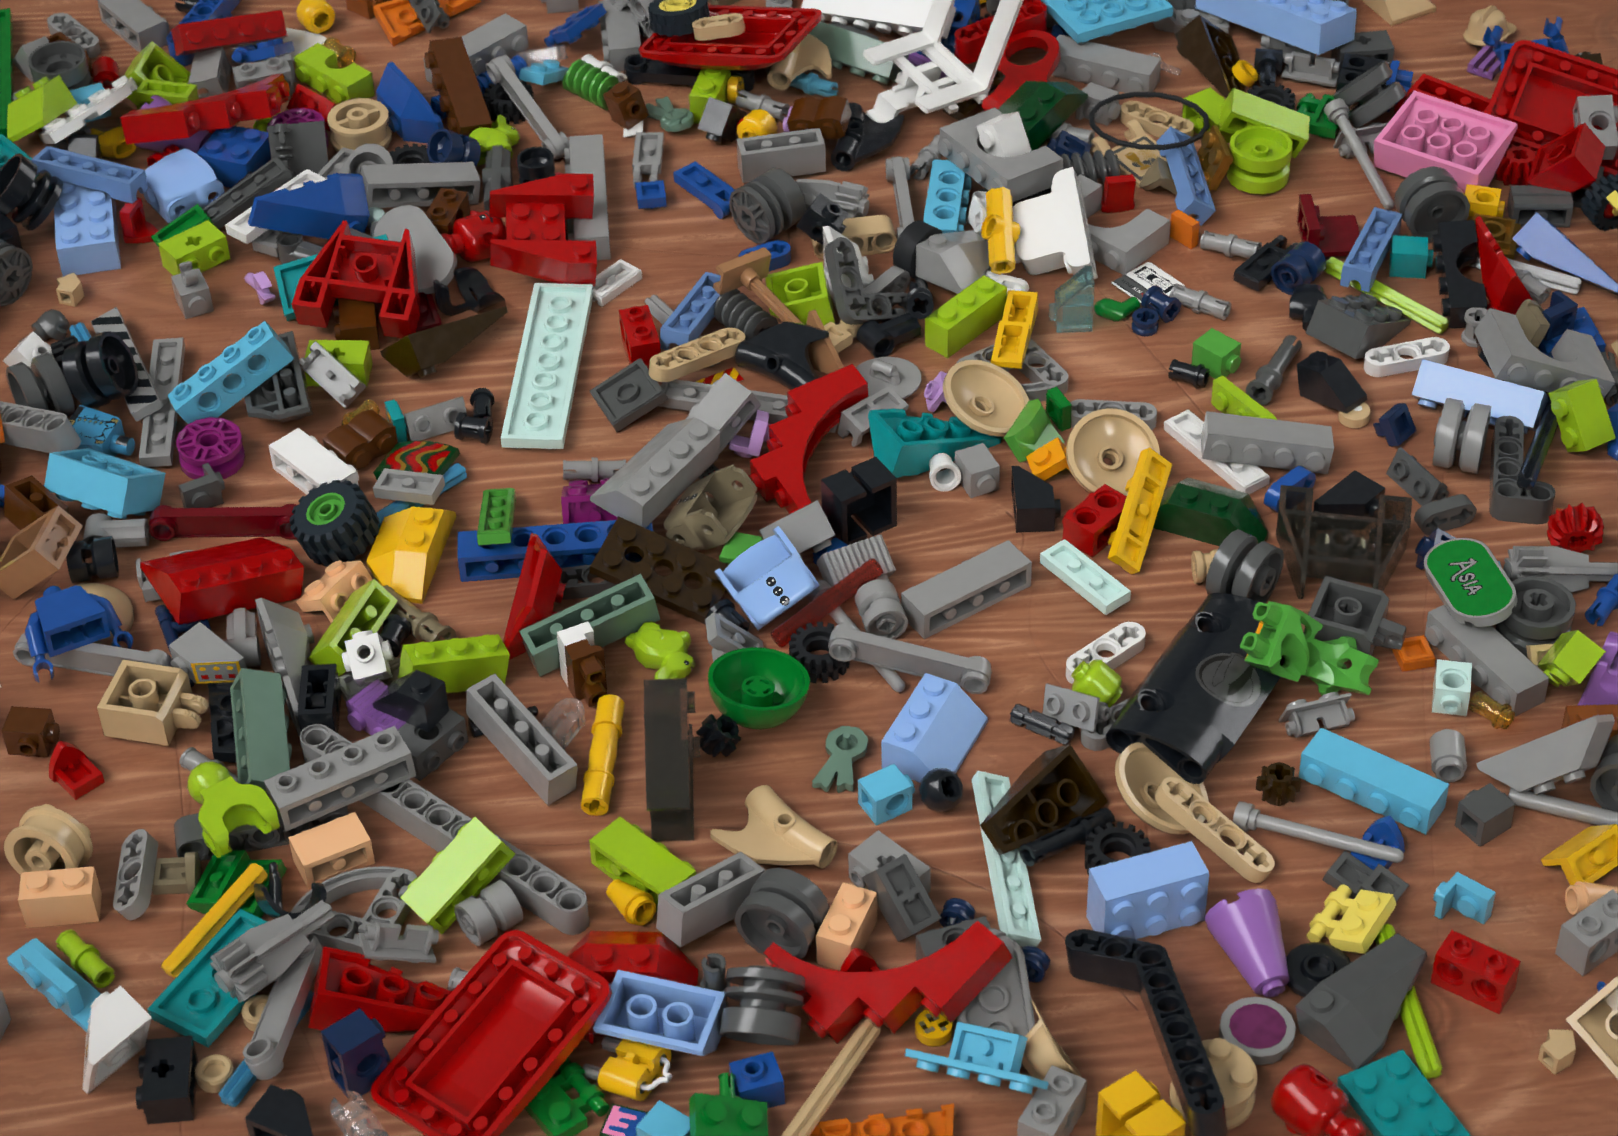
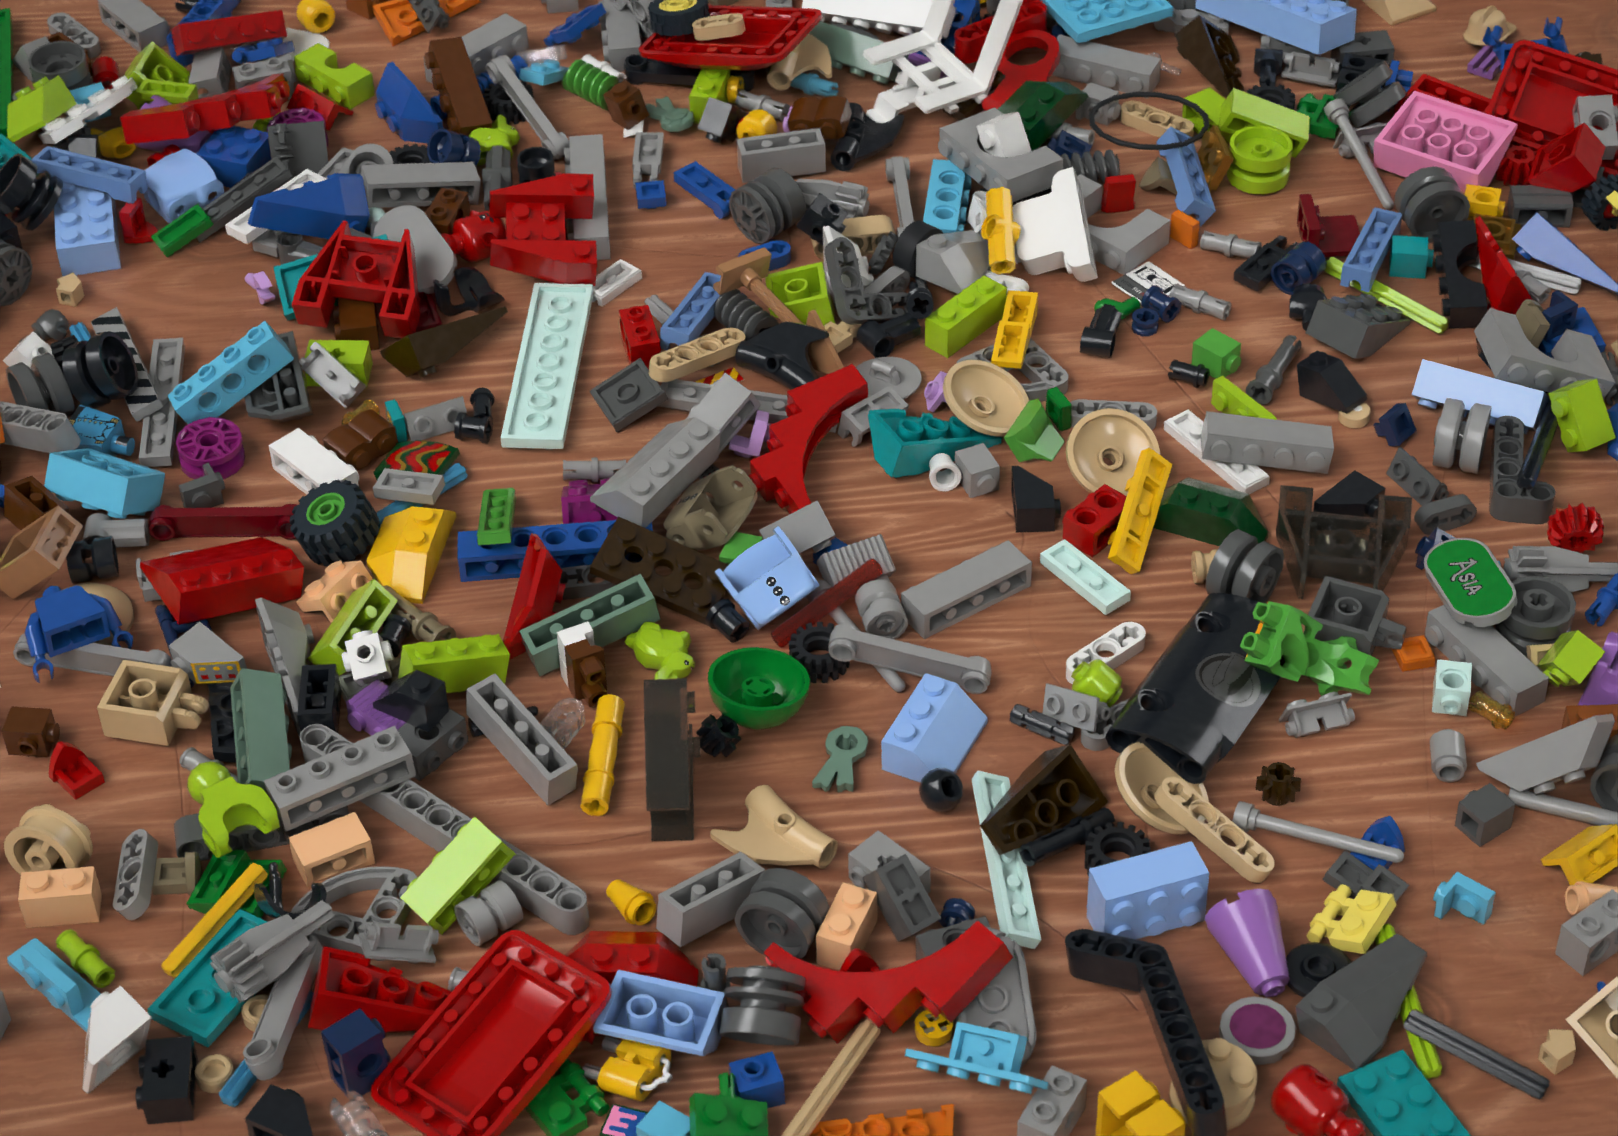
(191, 291): light grey brick -> none
(201, 245): lime brick -> none
(243, 636): light grey piece -> none
(343, 58): clear yellow bush -> none
(359, 123): tan wheel -> none
(635, 858): lime brick -> none
(727, 636): light grey slope -> none
(865, 493): black piece -> none
(882, 253): none -> dark grey gear
(885, 794): medium azure brick -> none
(925, 159): light grey pin -> none
(1036, 963): dark blue bush -> none
(1044, 1051): tan piece -> none
(1048, 459): light orange bracket -> none
(1074, 303): clear light blue slope -> none
(1101, 334): none -> black piece
(1131, 160): tan flag -> none
(1245, 73): yellow tile -> none
(1296, 477): blue beam -> none
(1373, 780): medium azure brick -> none
(1387, 360): white beam -> none
(1471, 324): light grey bush -> none
(1475, 971): red brick -> none
(1476, 1054): none -> black axle

